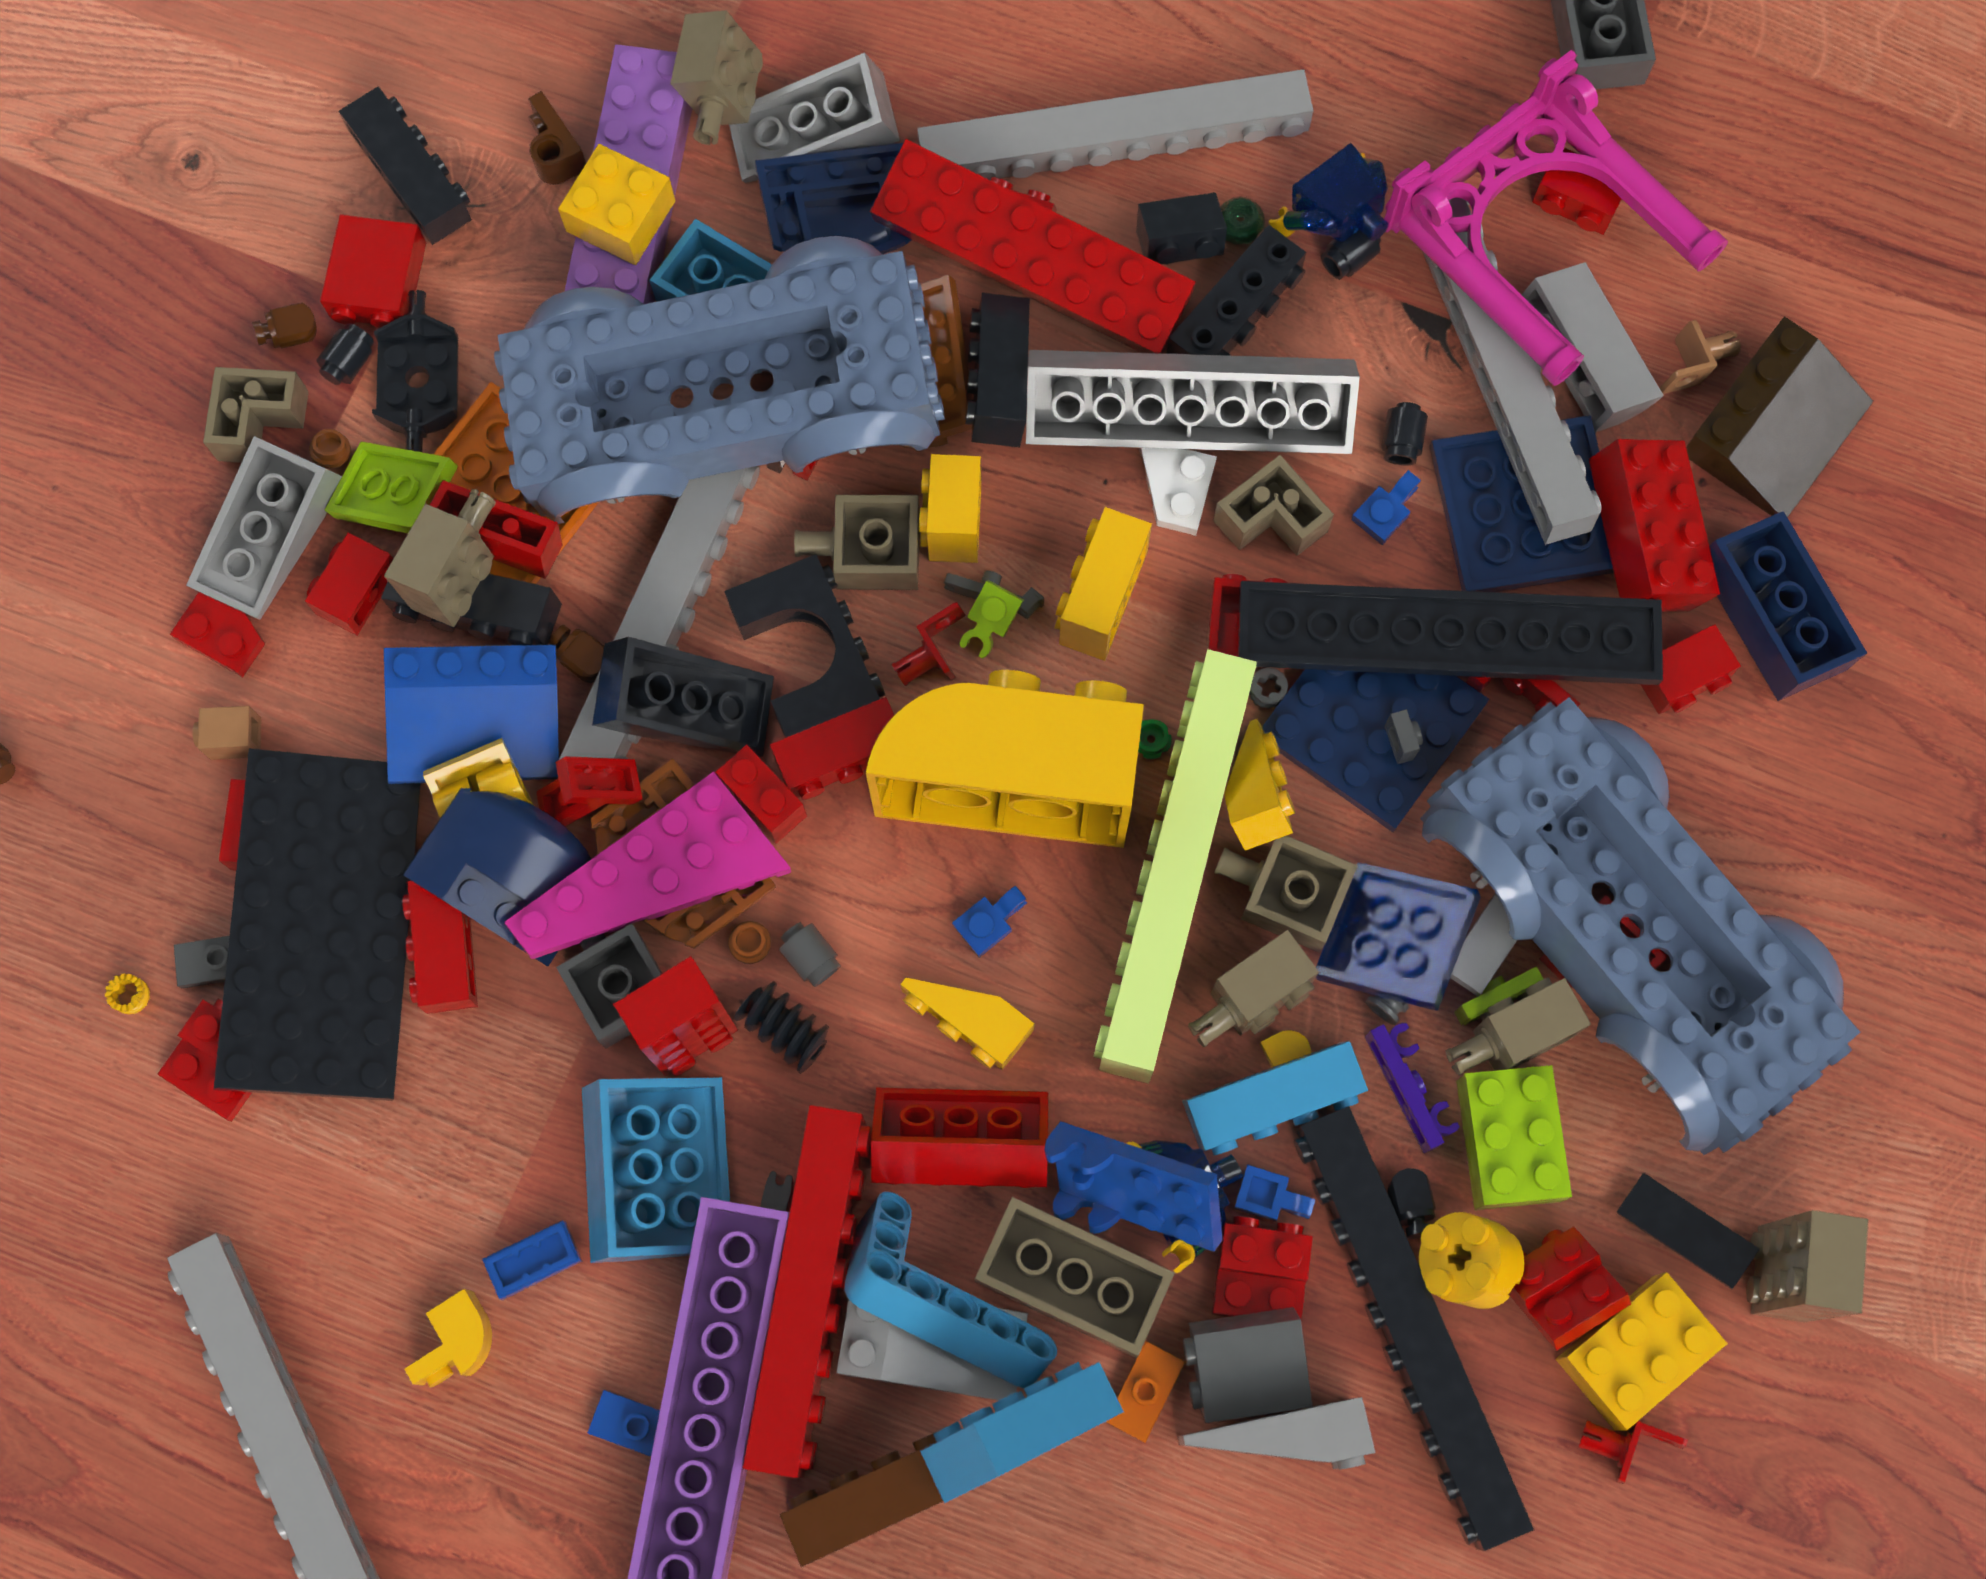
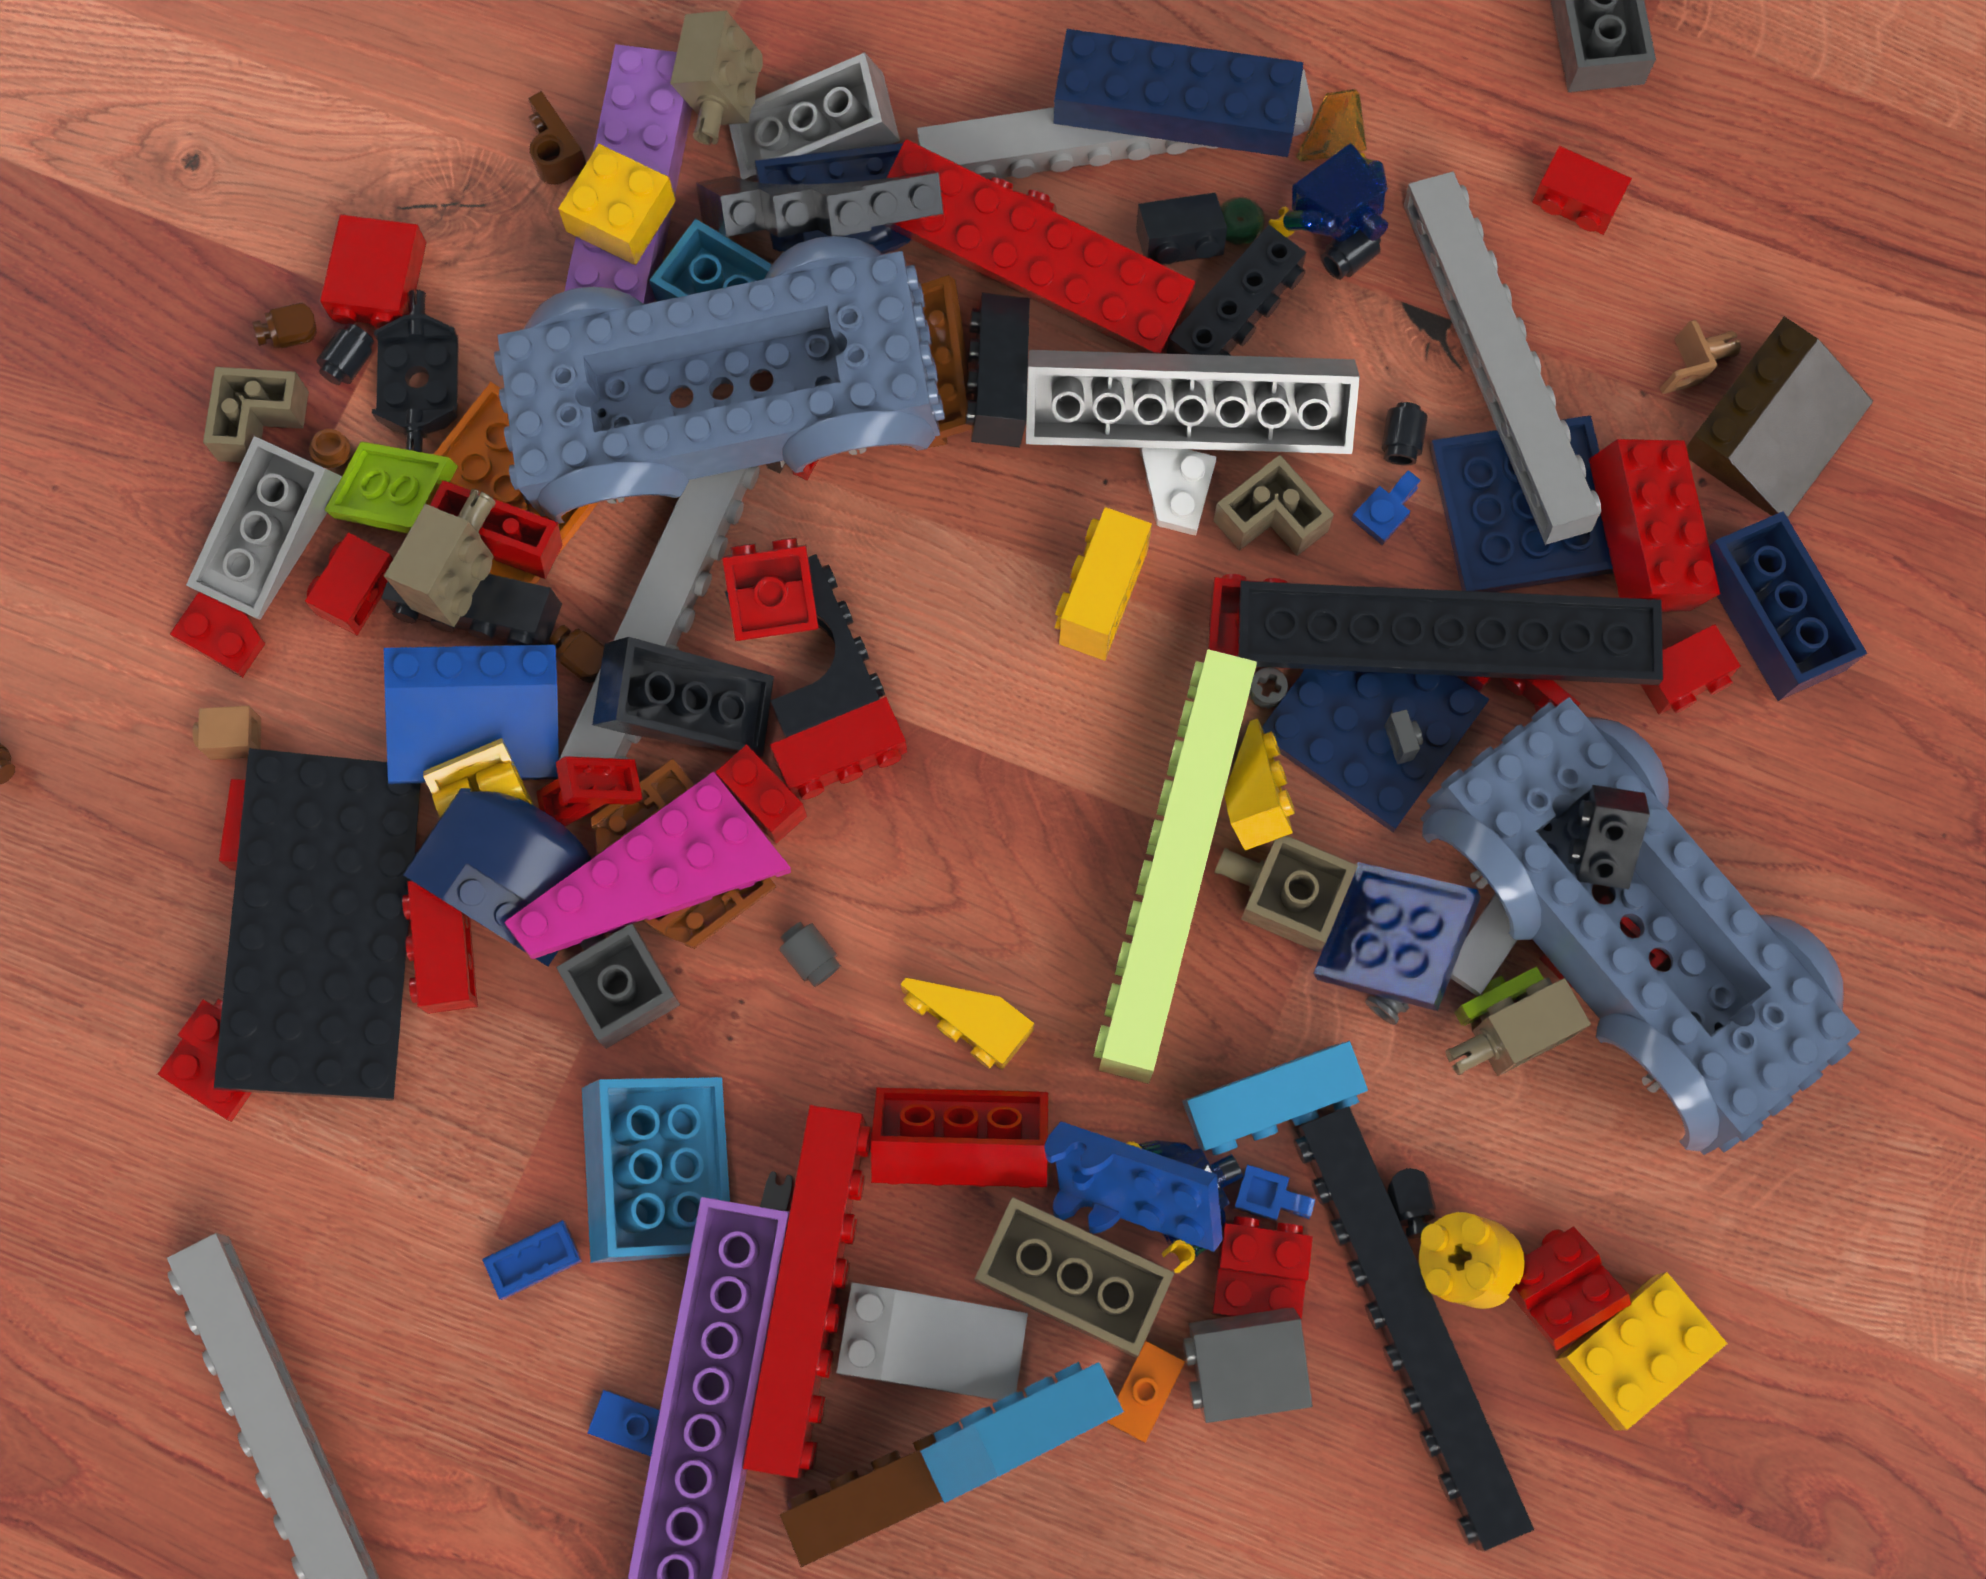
(117, 987): yellow bush -> none
(201, 962): dark grey plate -> none
(406, 165): black brick -> none
(465, 1340): yellow brick -> none
(676, 1018): red brick -> none
(749, 942): dark orange plate -> none
(770, 590): none -> red plate
(783, 1026): black piece -> none
(834, 209): none -> black arch
(871, 542): dark tan brick -> none
(928, 654): red bracket -> none
(934, 1309): dark azure beam -> none
(951, 508): yellow brick -> none
(972, 589): dark grey piece -> none
(986, 924): blue plate -> none
(994, 613): lime plate -> none
(1012, 759): yellow brick -> none
(1162, 739): green plate -> none
(1177, 92): none -> dark blue brick
(1257, 988): dark tan brick -> none
(1285, 1047): yellow tile -> none
(1320, 1433): light grey slope -> none
(1335, 126): none -> clear yellow slope
(1408, 1087): dark purple plate -> none
(1513, 1137): lime brick -> none
(1563, 112): dark pink arch -> none
(1609, 836): none -> black brick
(1612, 378): light grey brick -> none
(1622, 1447): red bracket -> none
(1688, 1231): black piece -> none
(1809, 1267): dark tan brick -> none

